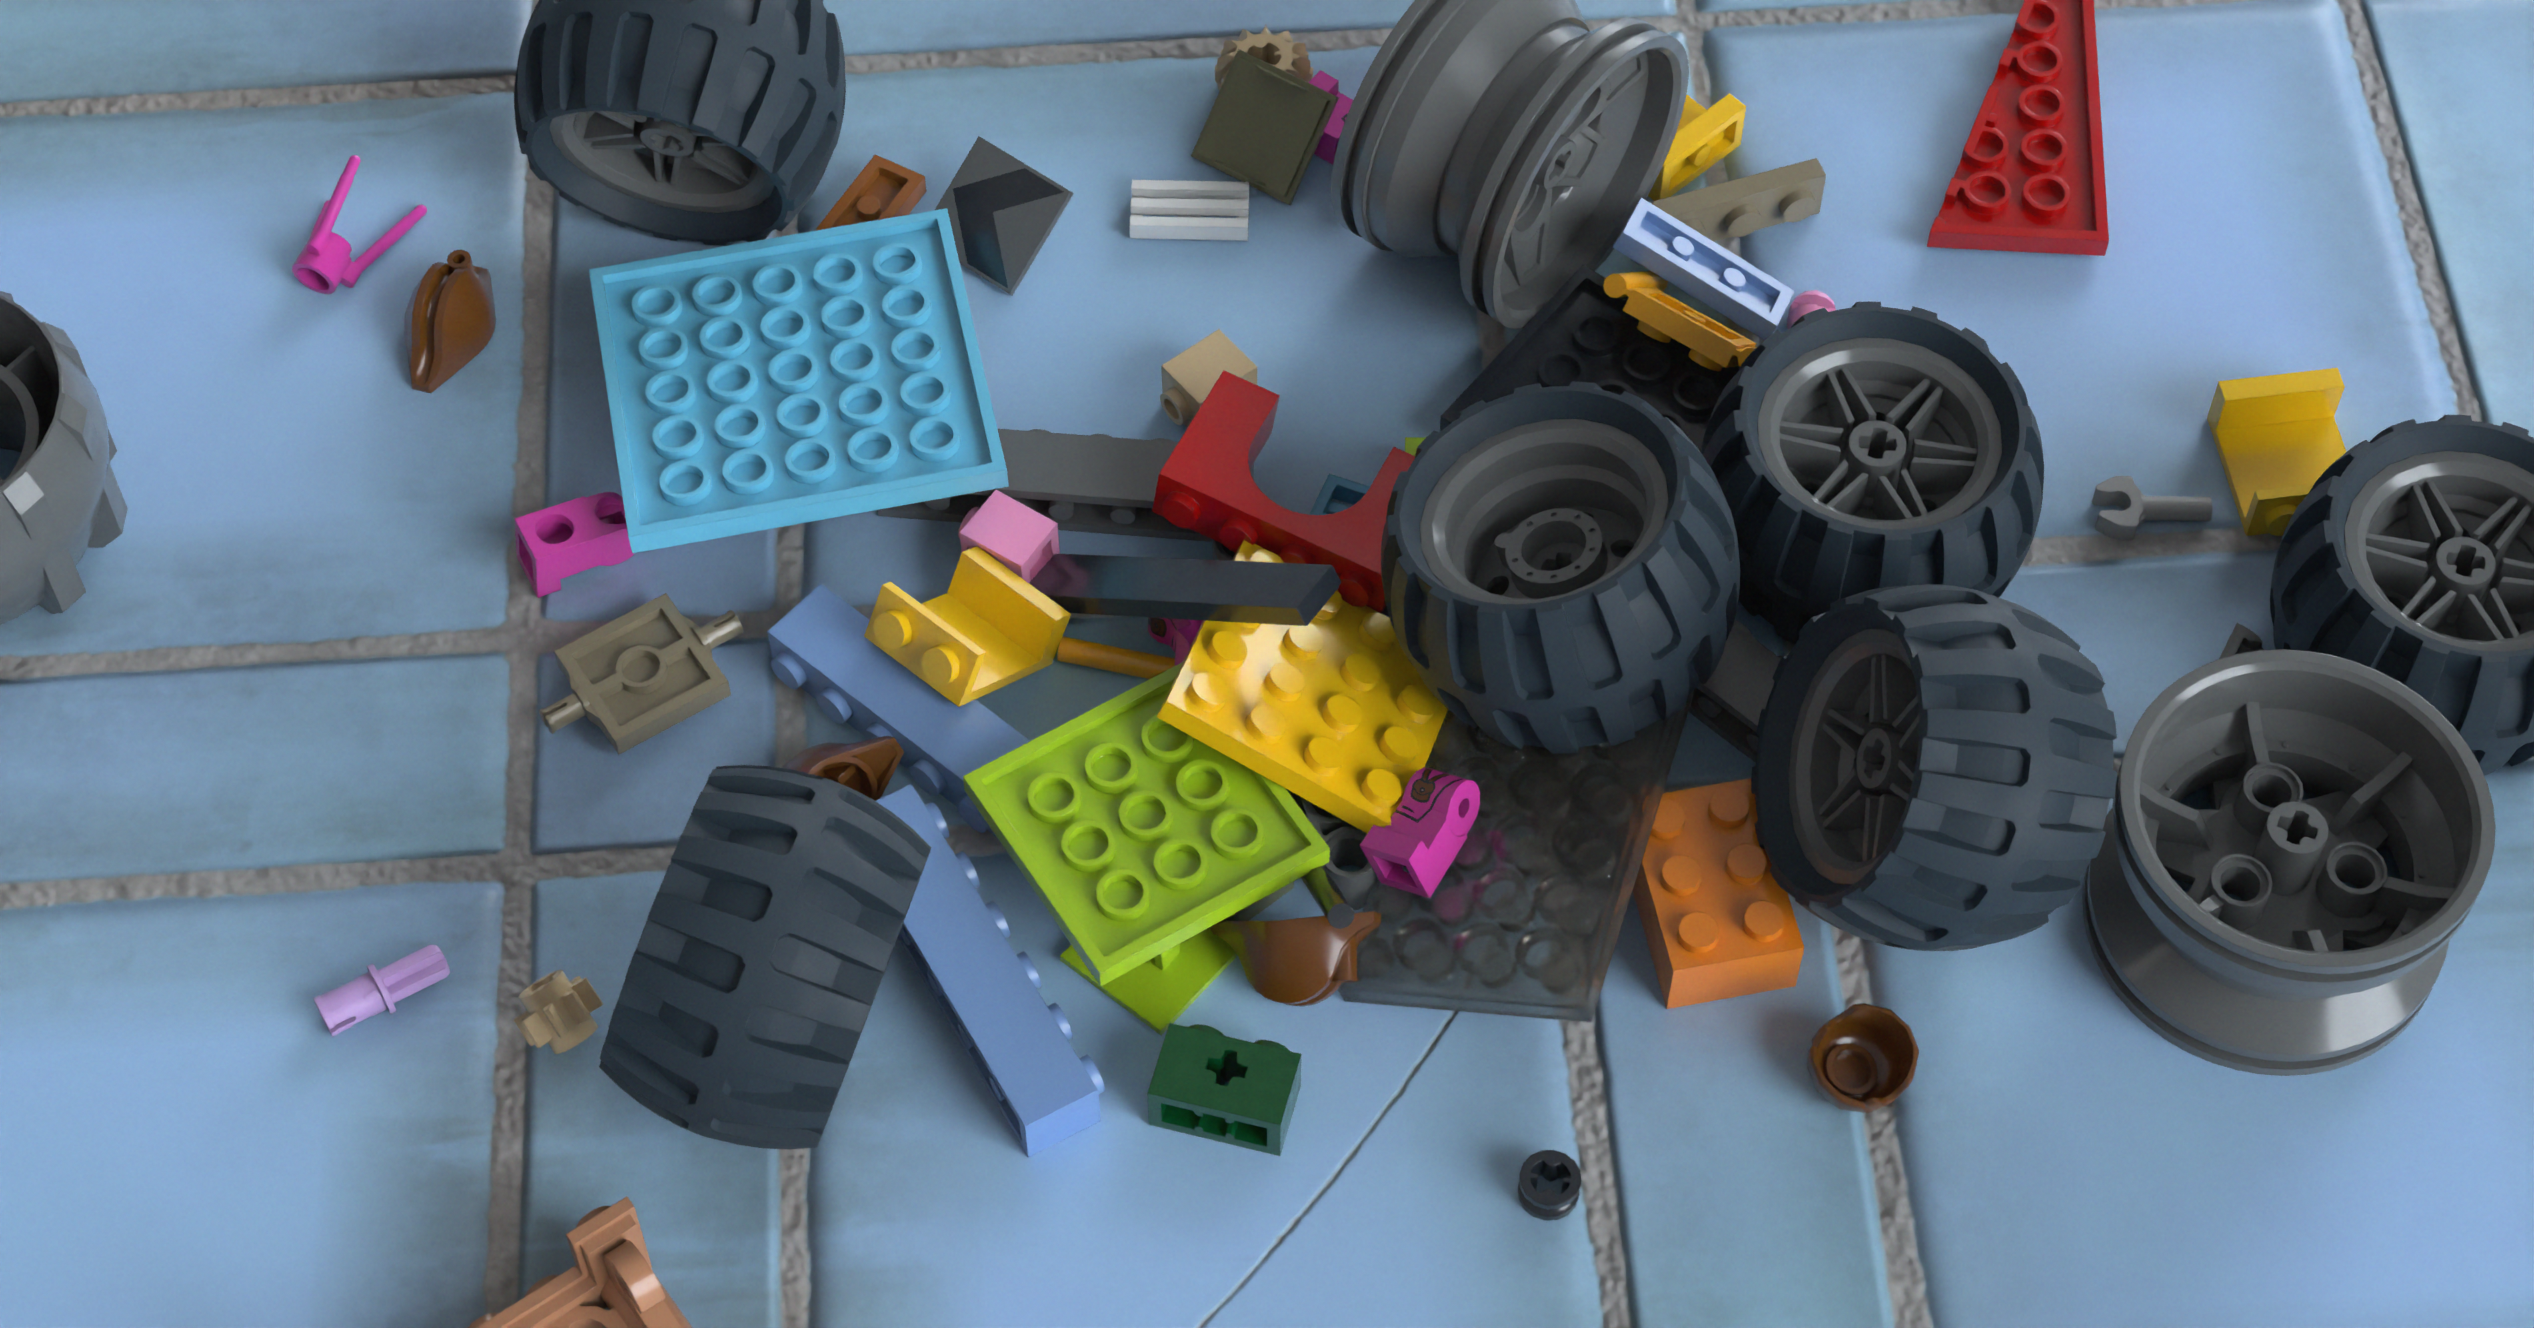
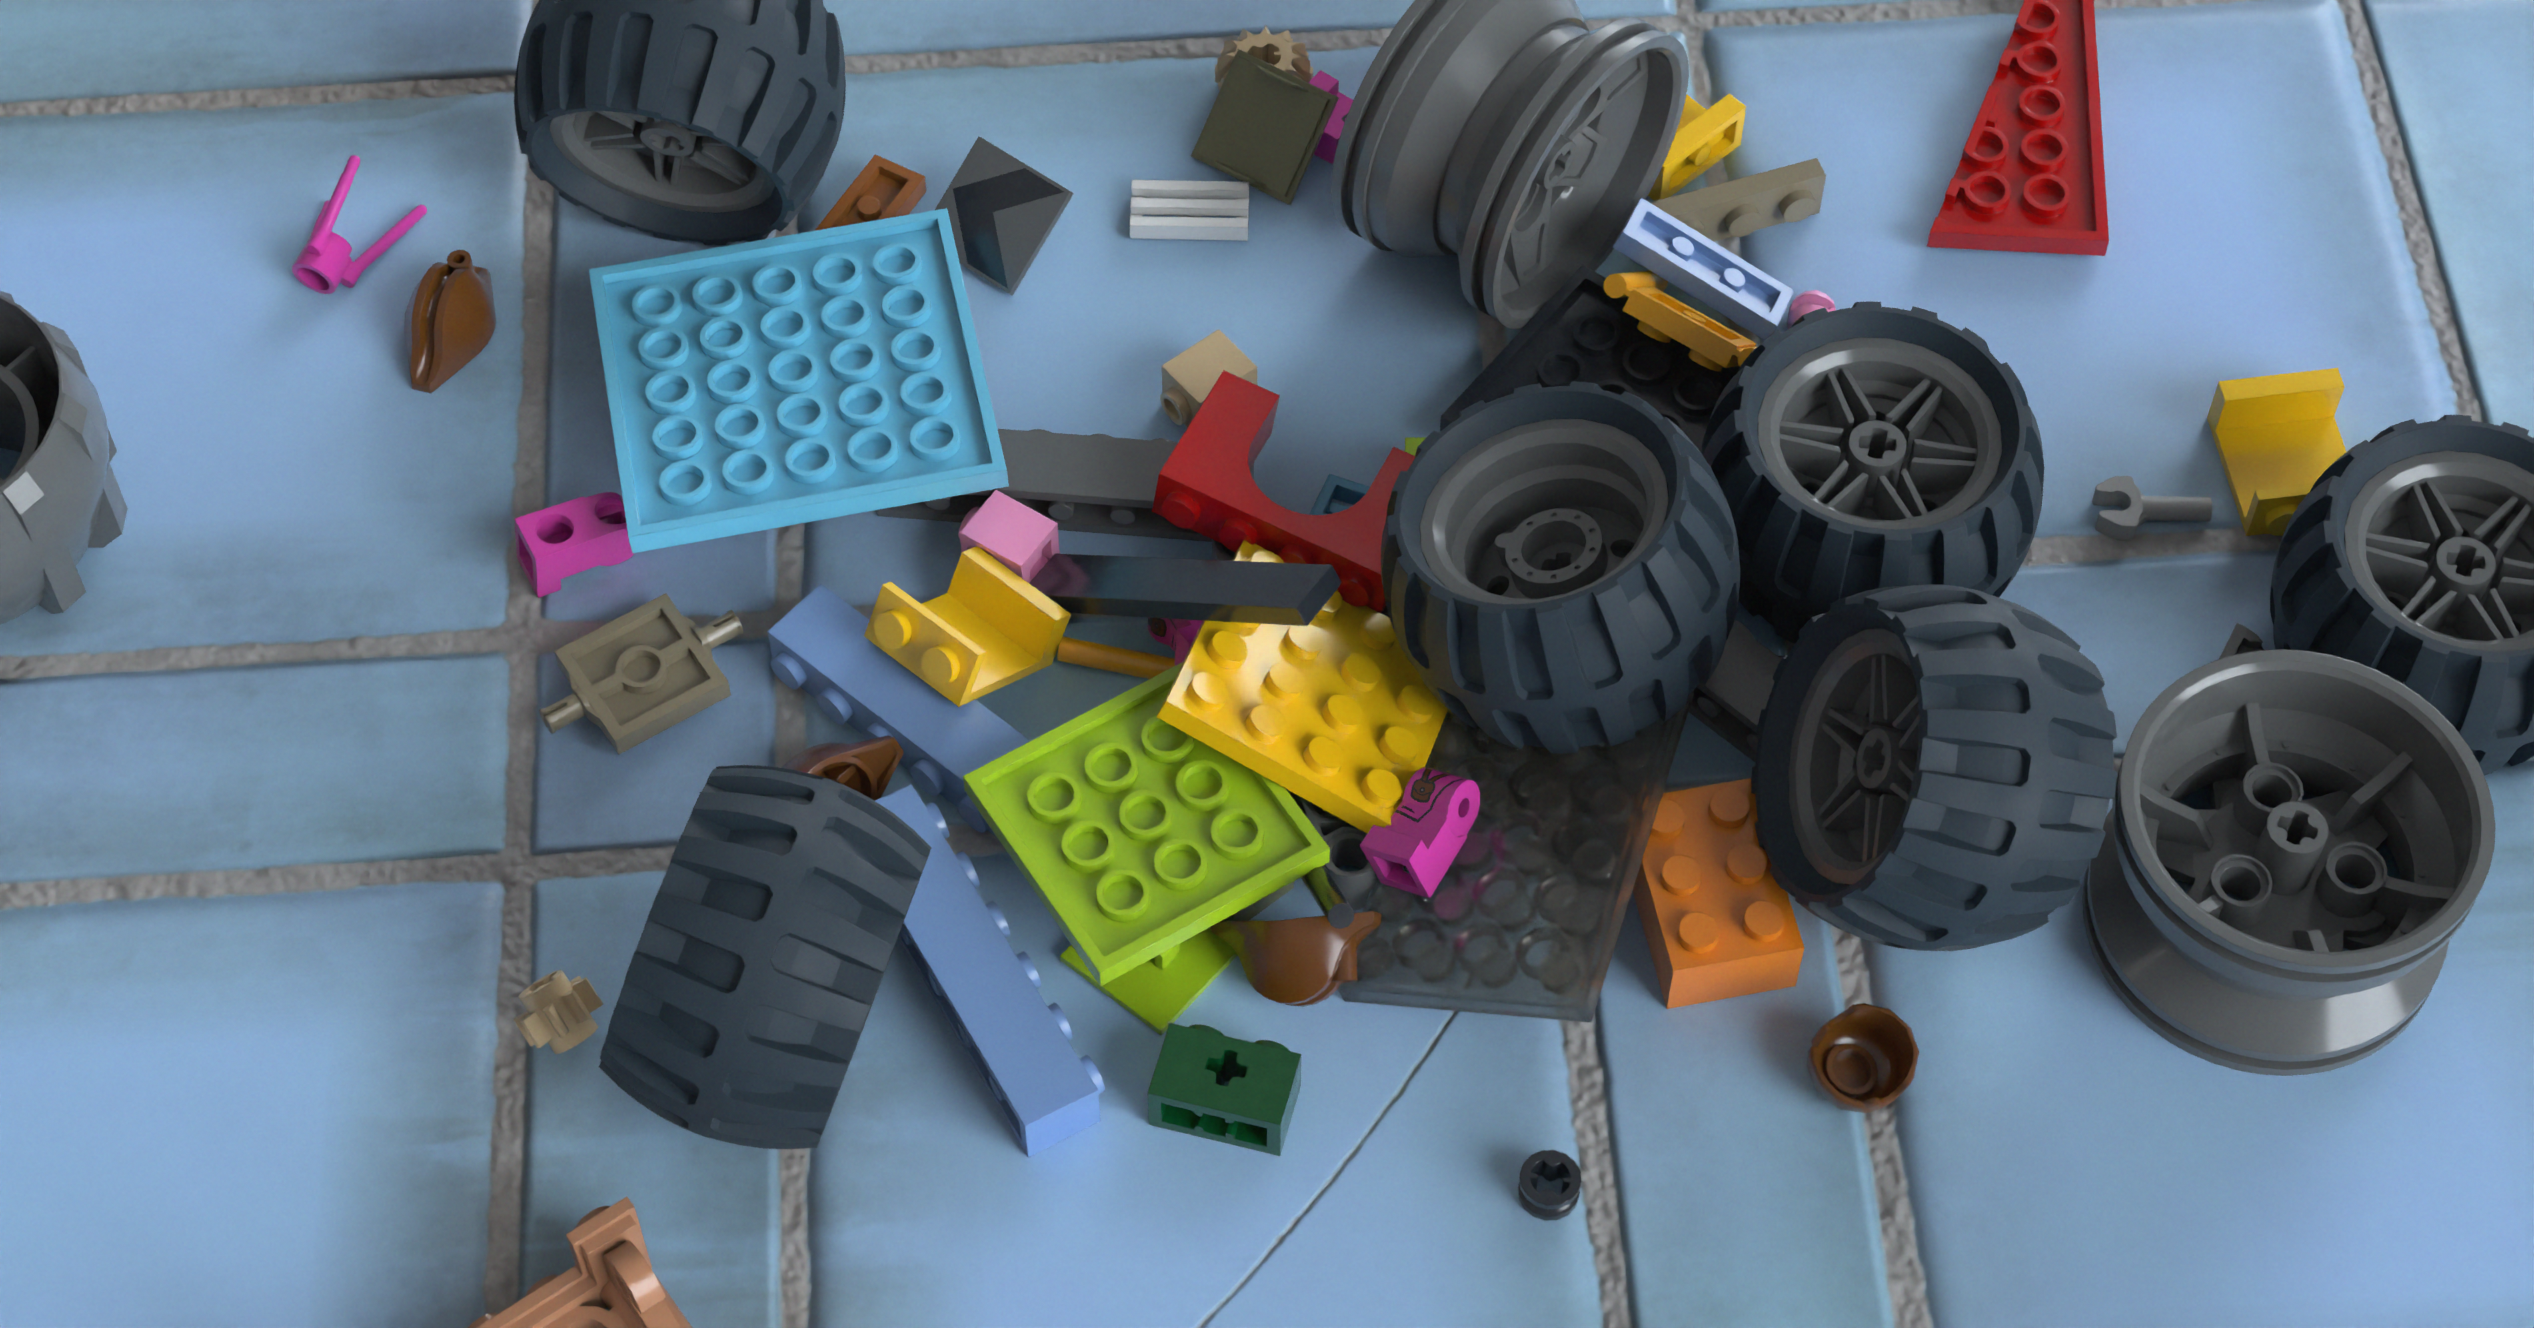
(381, 989): lavender axle -> none

